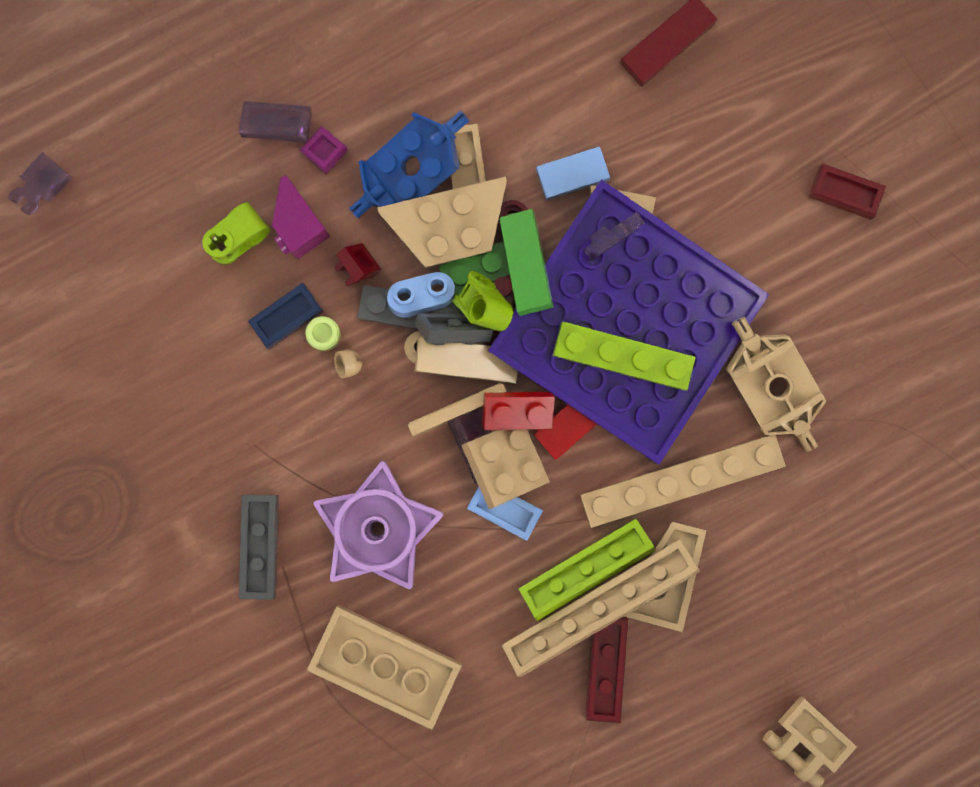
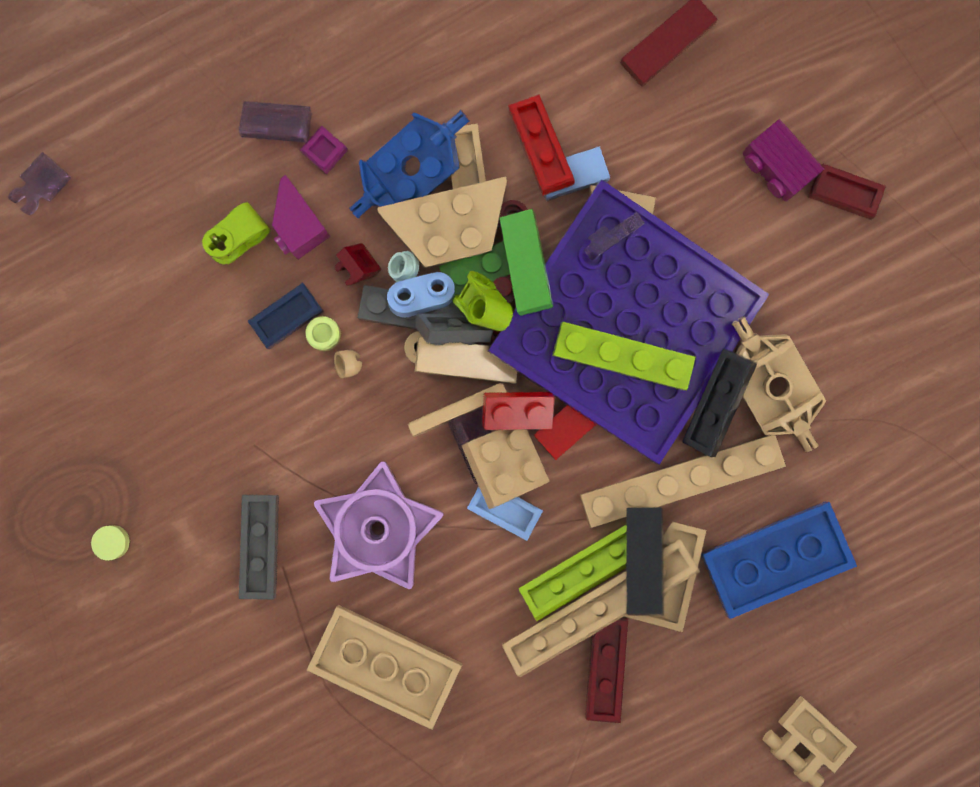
(110, 542): none -> yellowish green tile
(403, 266): none -> light aqua plate
(541, 145): none -> red tile
(644, 562): none -> black tile
(719, 402): none -> black tile
(778, 559): none -> blue plate
(781, 161): none -> magenta brick

